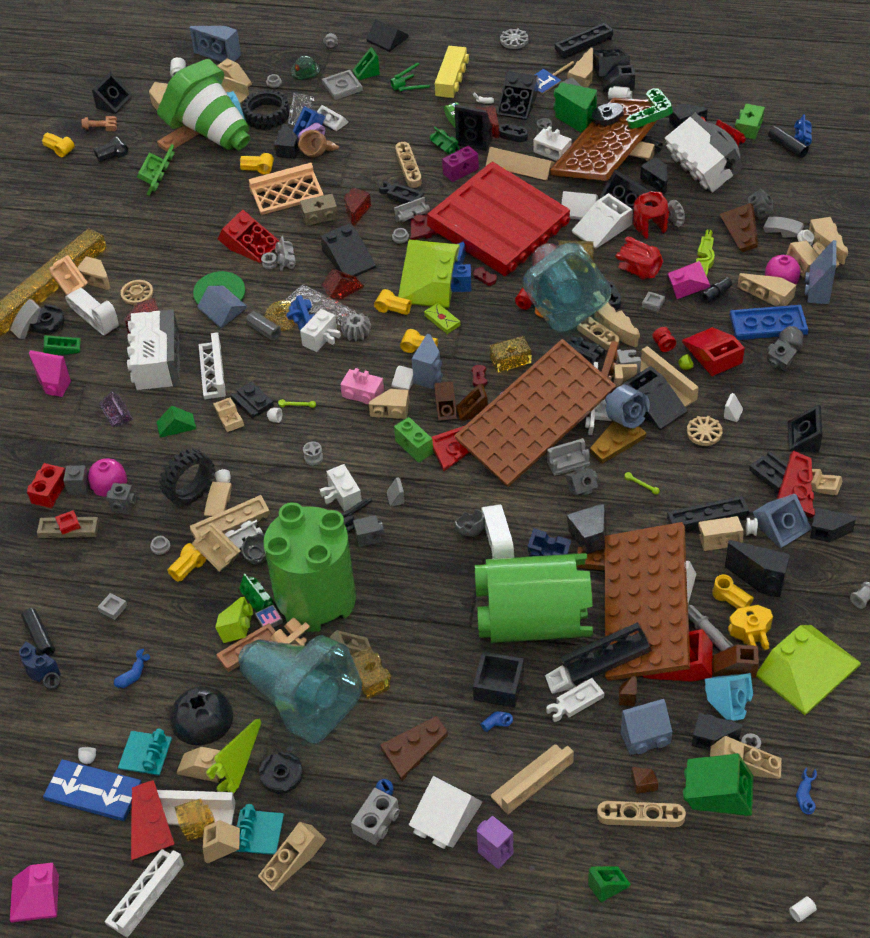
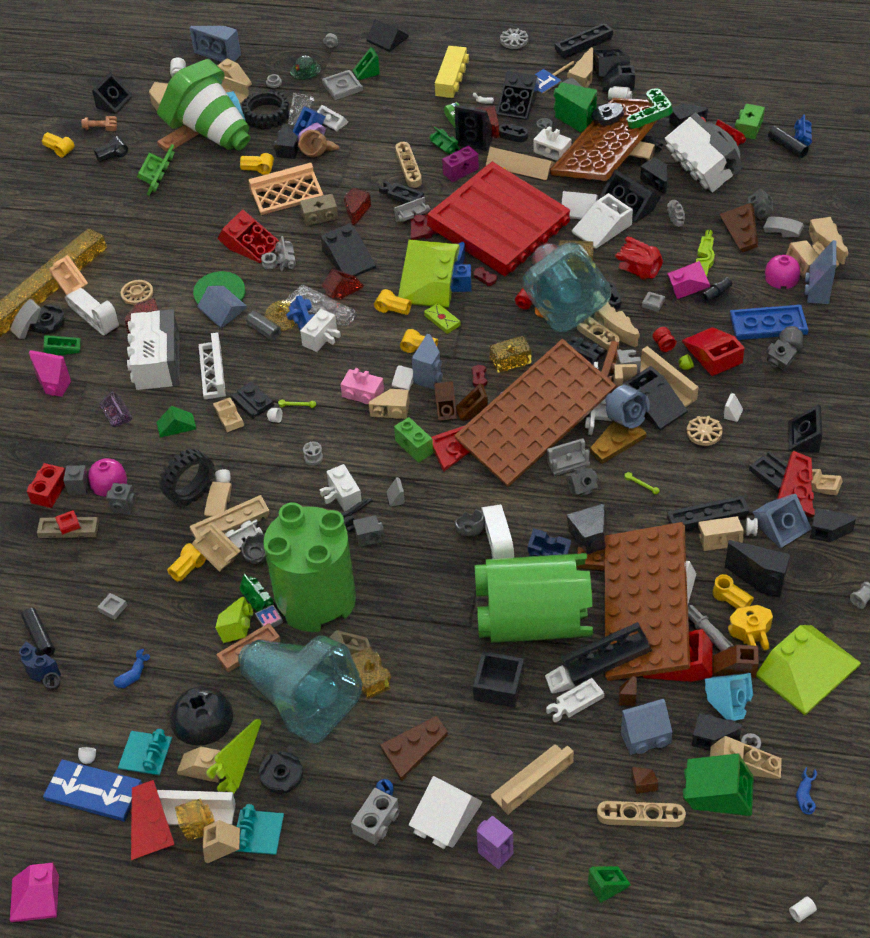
(94, 273): tan slope -> none
(146, 895): white fence -> none
(160, 545): light grey plate -> none
(292, 855): tan slope -> none
(295, 629): light nougat hips -> none
(355, 326): light grey gear -> none
(399, 81): green plant -> none
(400, 235): light grey plate -> none
(497, 719): blue arm -> none
(658, 212): red piece -> none
(768, 288): tan slope -> none
(806, 235): white plate -> none

